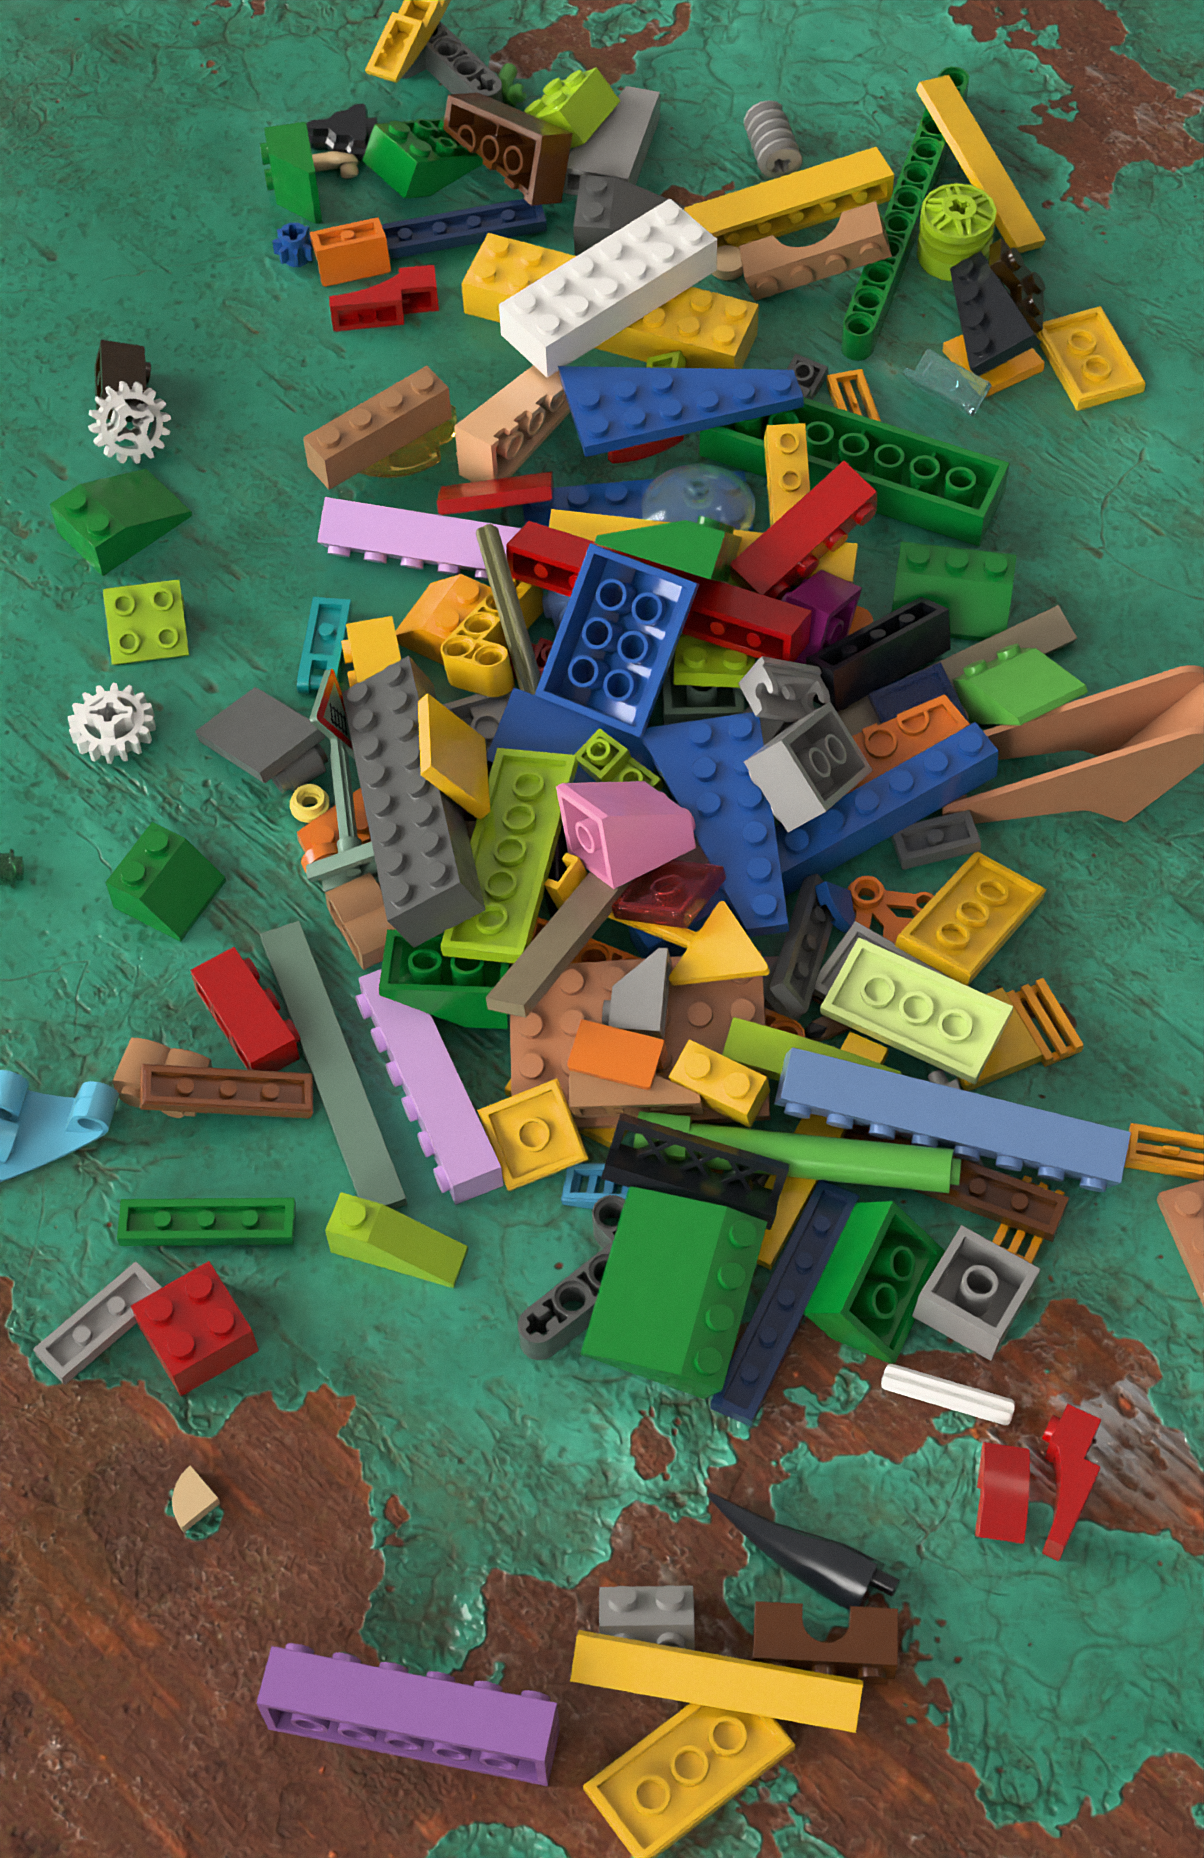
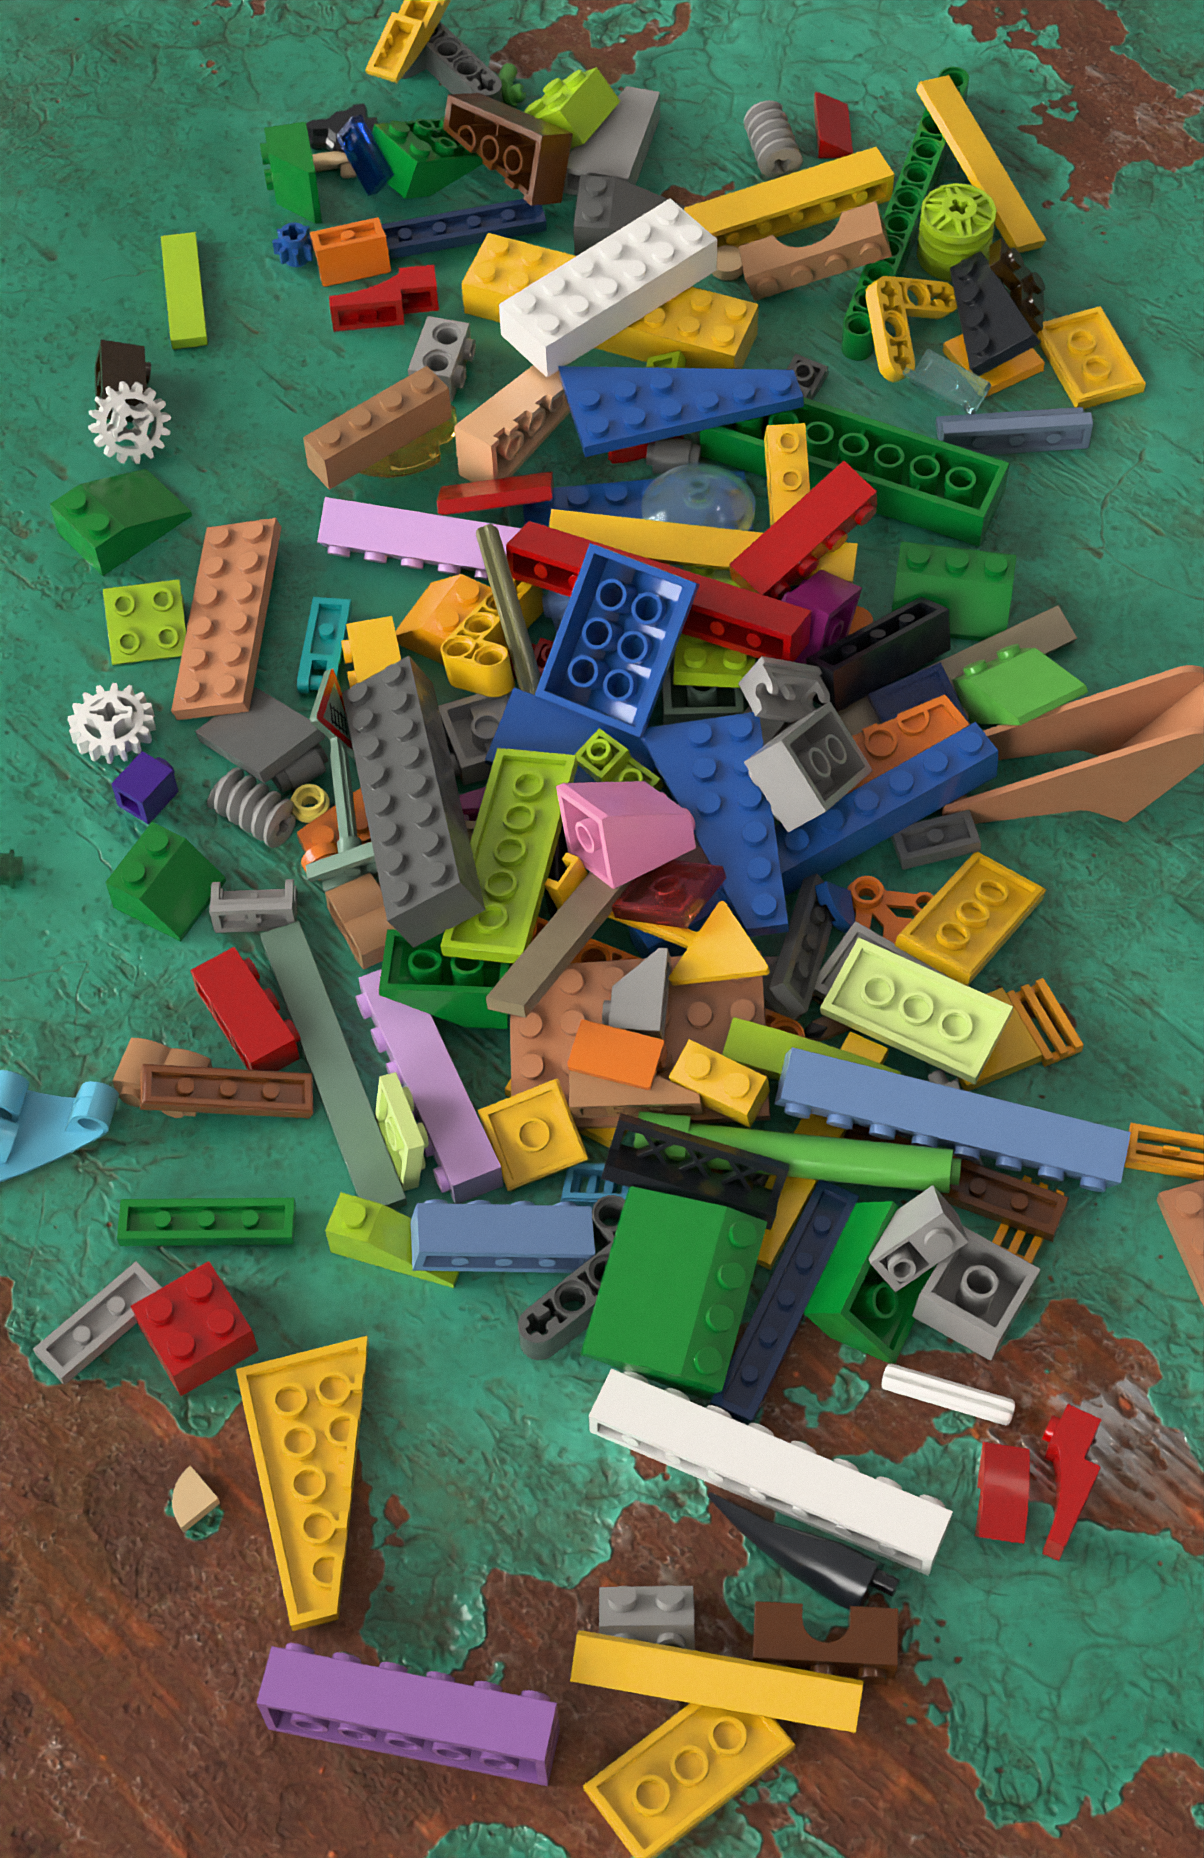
(145, 787): none -> dark purple brick
(184, 290): none -> lime tile
(227, 619): none -> nougat plate
(252, 908): none -> light grey hinge
(253, 807): none -> light grey piece
(305, 1446): none -> yellow wing
(364, 155): none -> tile
(399, 1130): none -> yellowish green plate
(445, 349): none -> light grey brick
(453, 757): yellow tile -> none
(501, 1237): none -> medium blue brick
(672, 453): none -> dark grey brick
(689, 546): green slope -> none
(770, 1470): none -> white brick
(832, 127): none -> red slope
(836, 396): light orange tile -> none
(889, 302): none -> yellow beam
(917, 1239): none -> light grey slope
(1018, 430): none -> sand blue fence

